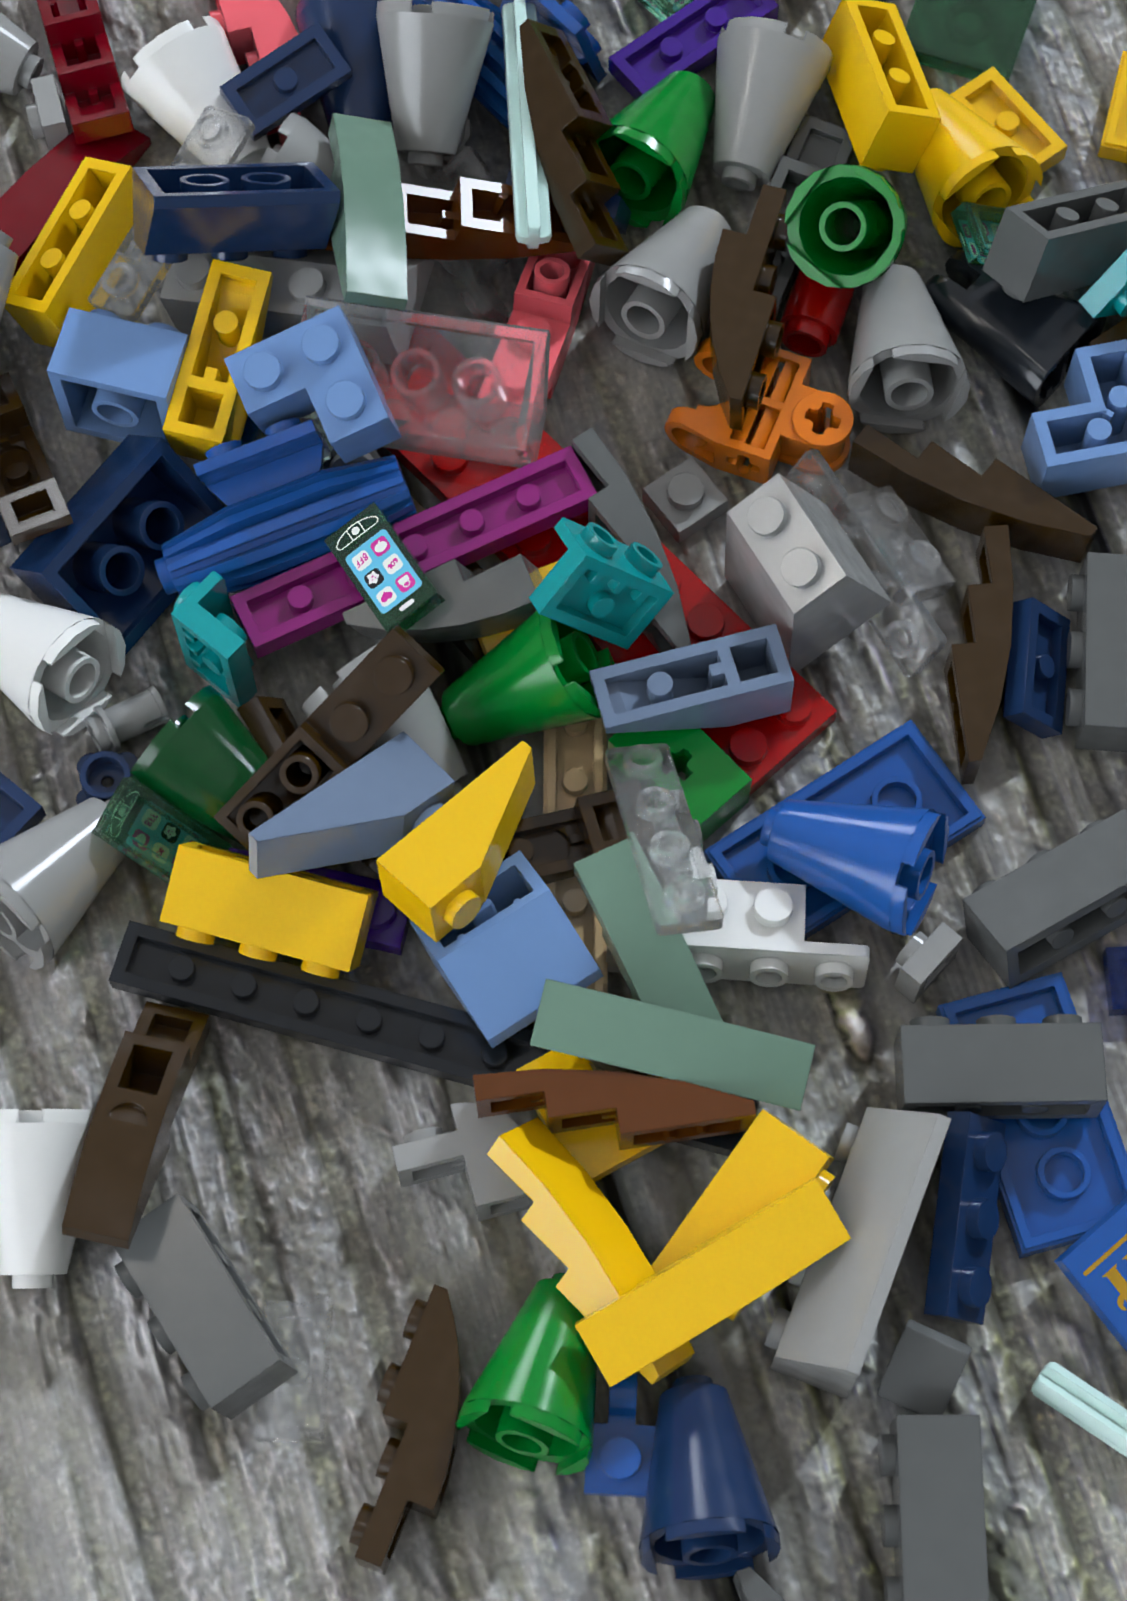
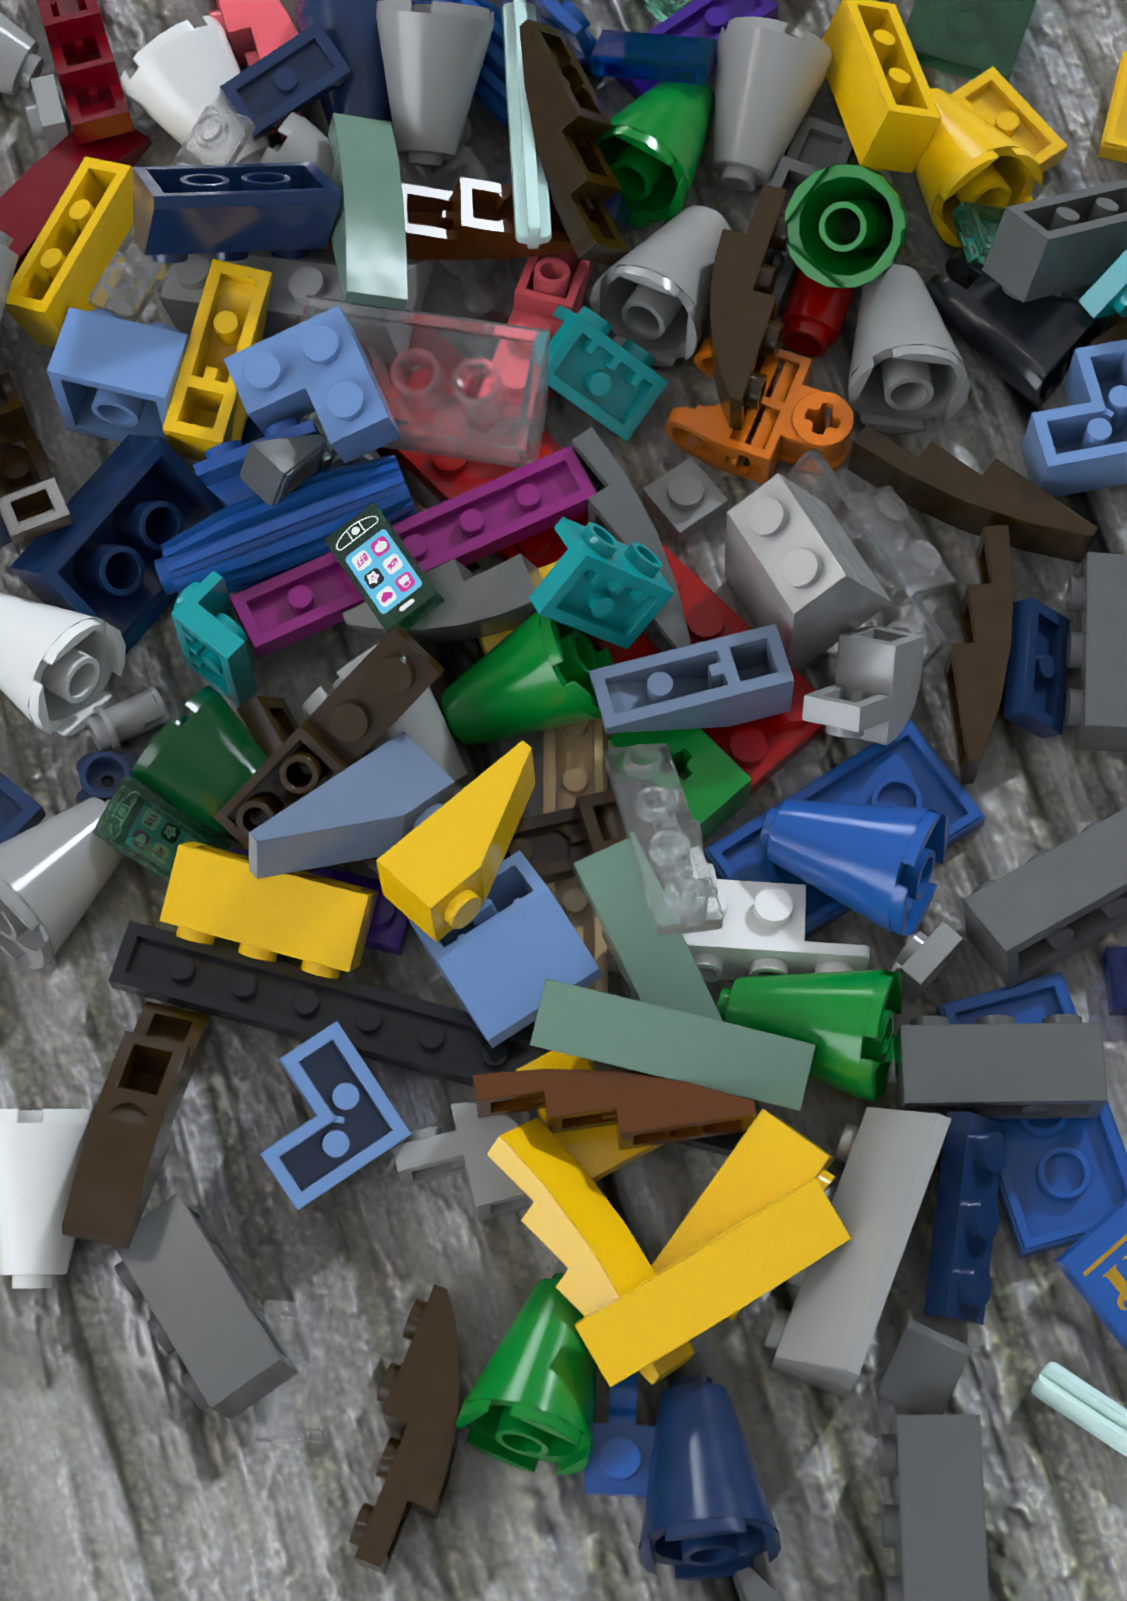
(281, 465): none -> dark grey slope
(349, 1122): none -> medium blue brick
(599, 374): none -> teal bracket
(653, 57): none -> clear blue tile
(839, 1012): none -> green cone
(872, 687): none -> light grey brick

